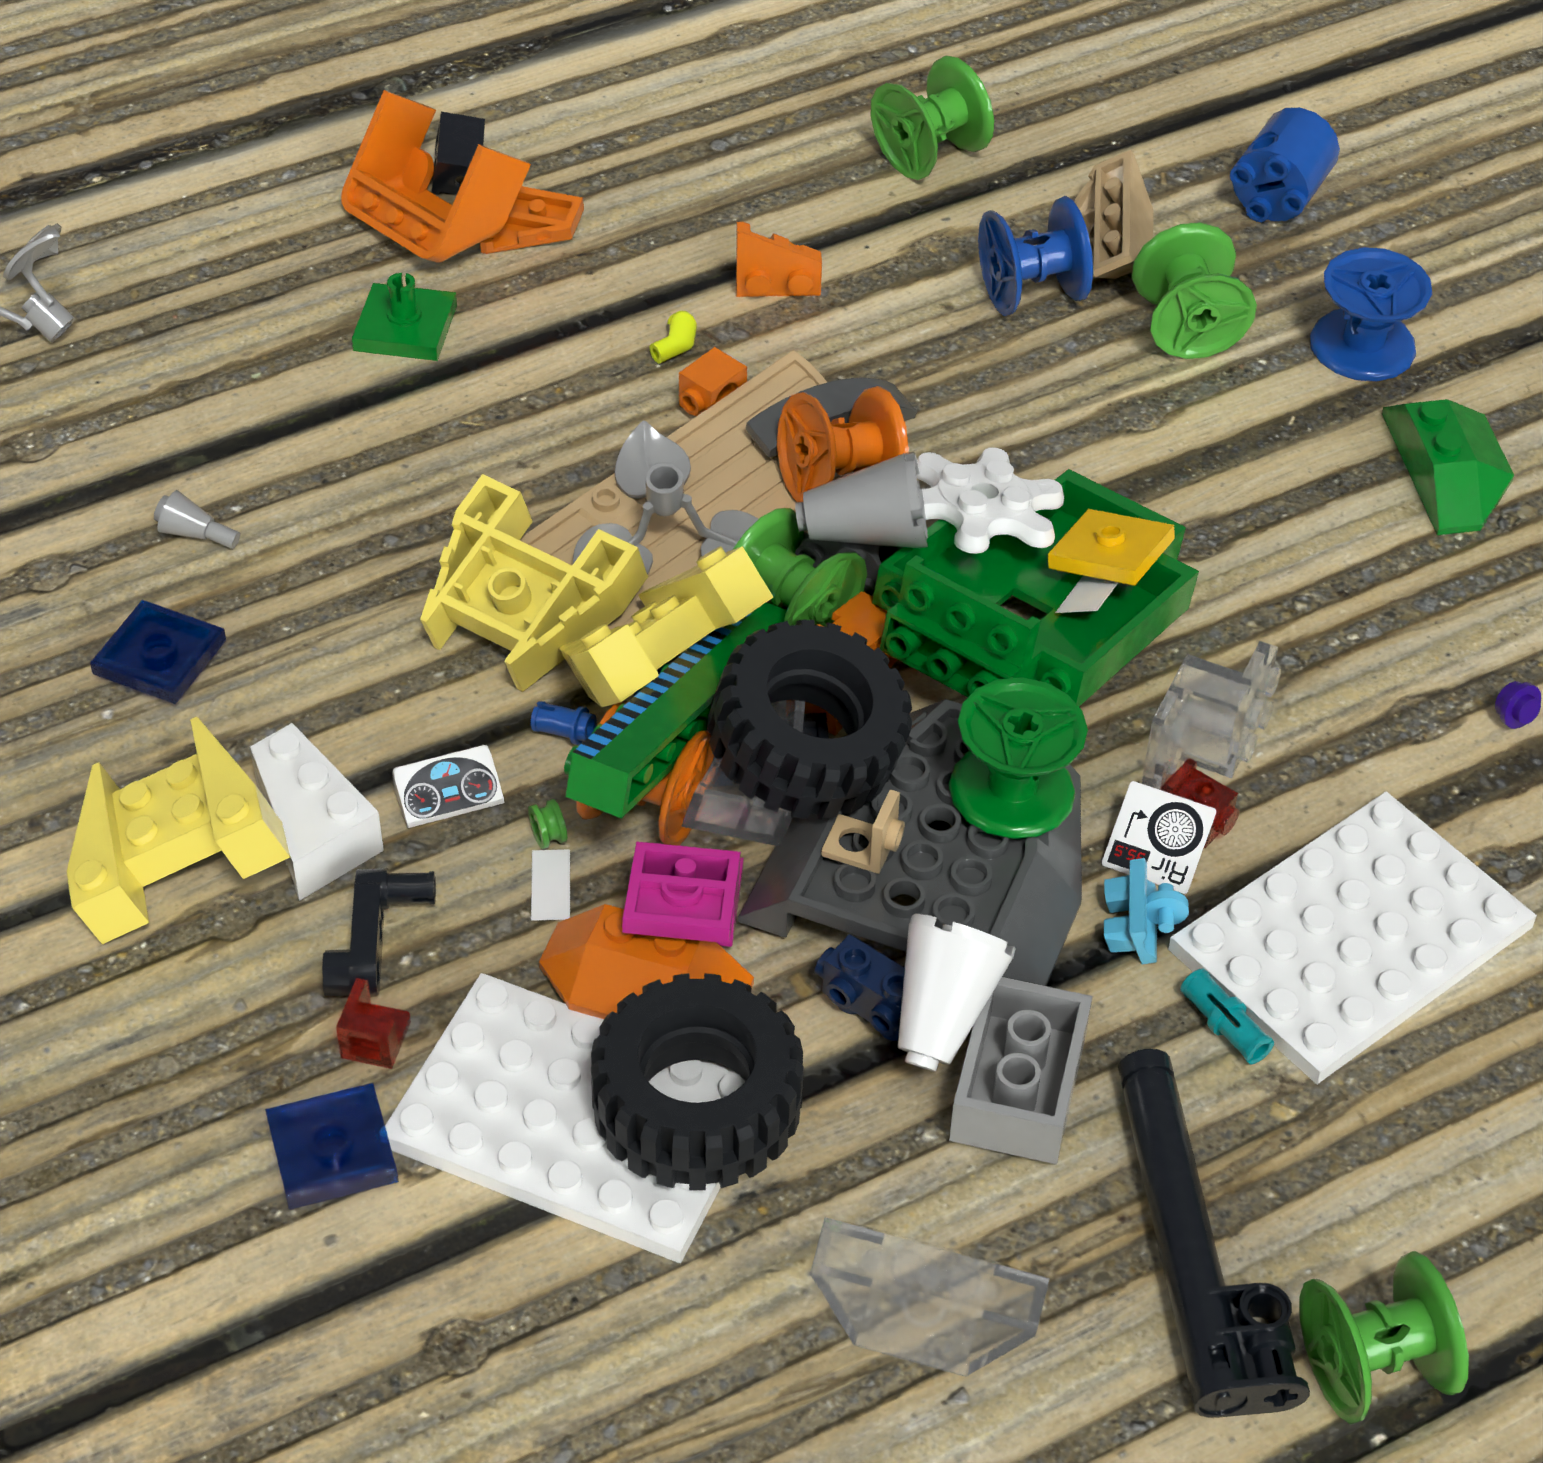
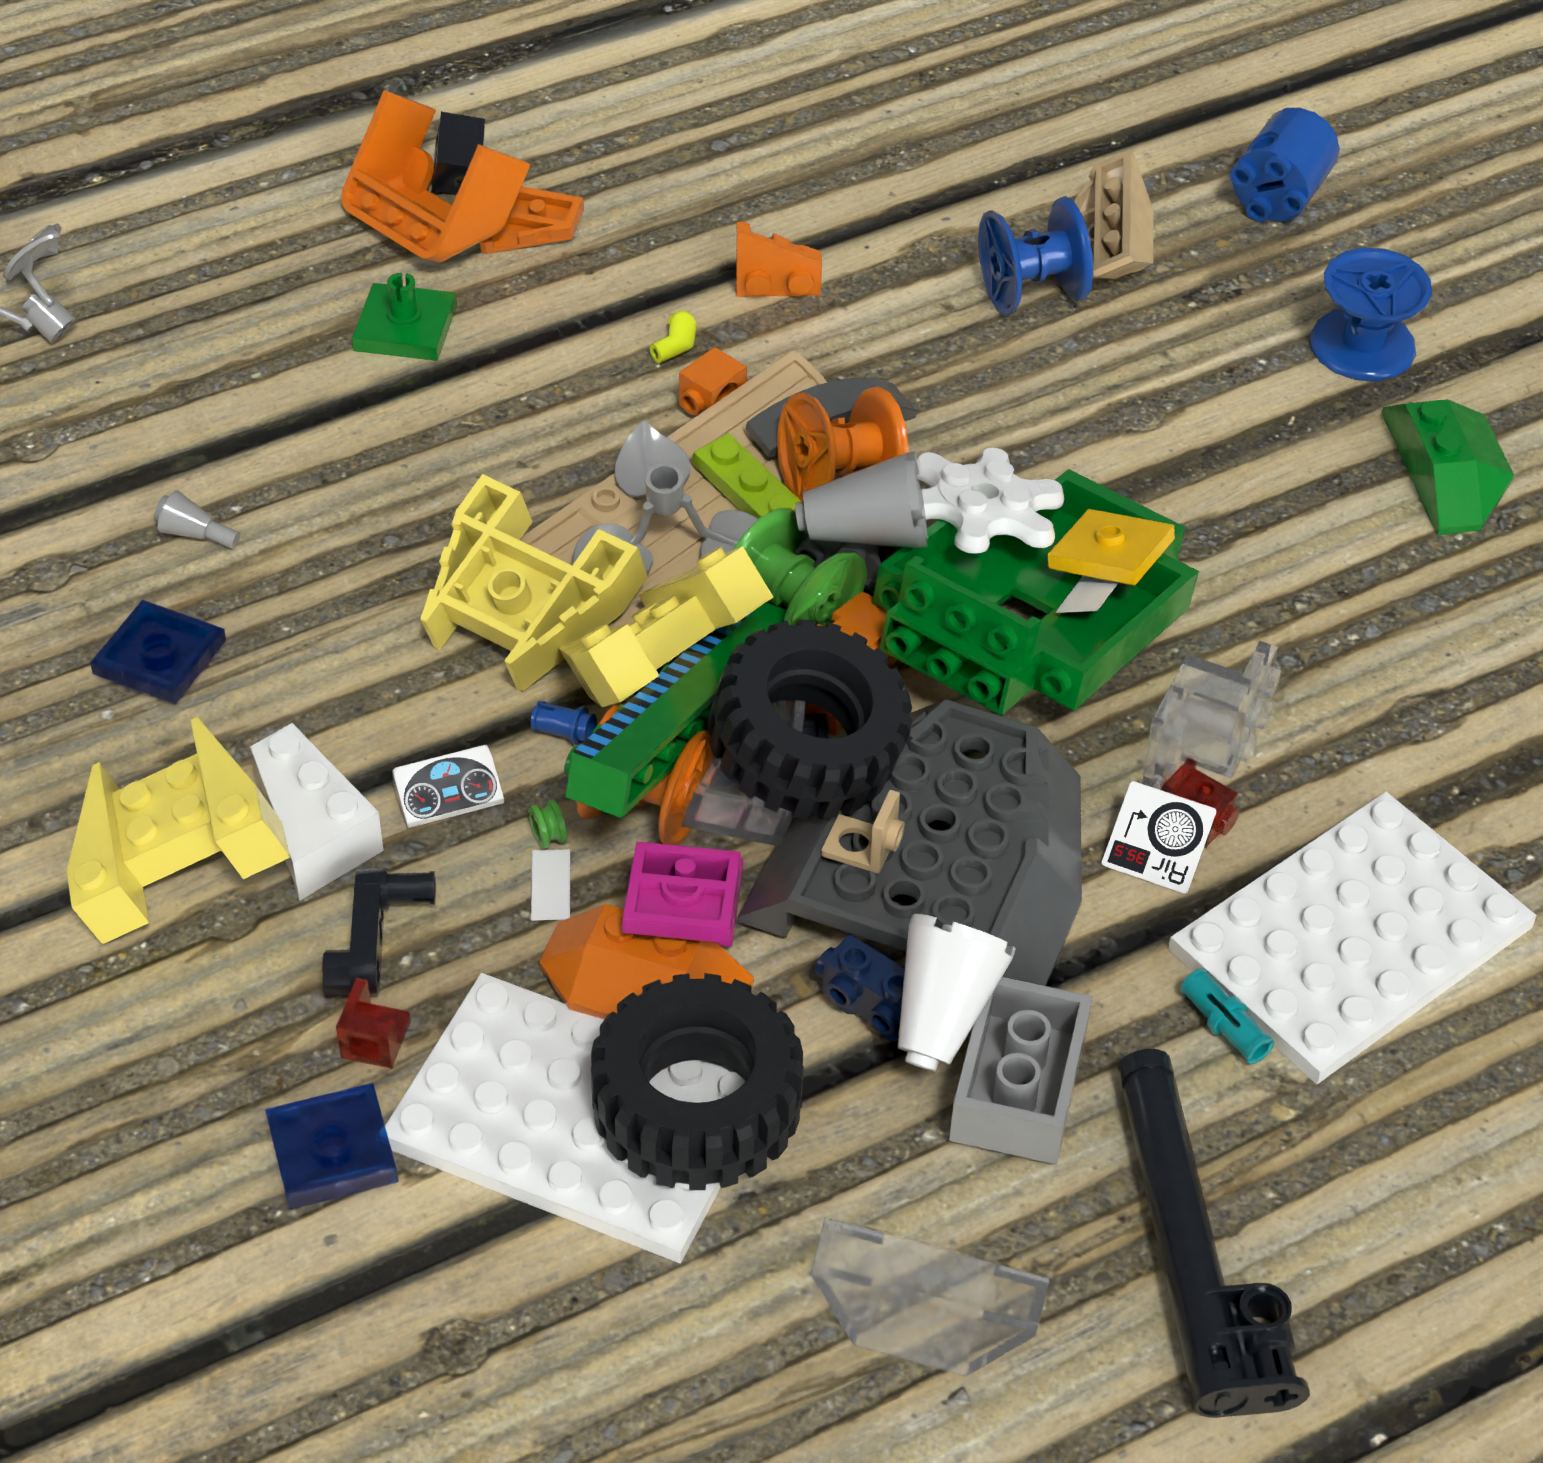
(742, 477): none -> lime plate
(913, 126): bright green piece -> none
(1017, 756): green piece -> none
(1146, 910): medium azure hips -> none
(1196, 298): bright green piece -> none
(1416, 1327): bright green piece -> none
(1518, 704): dark purple plate -> none

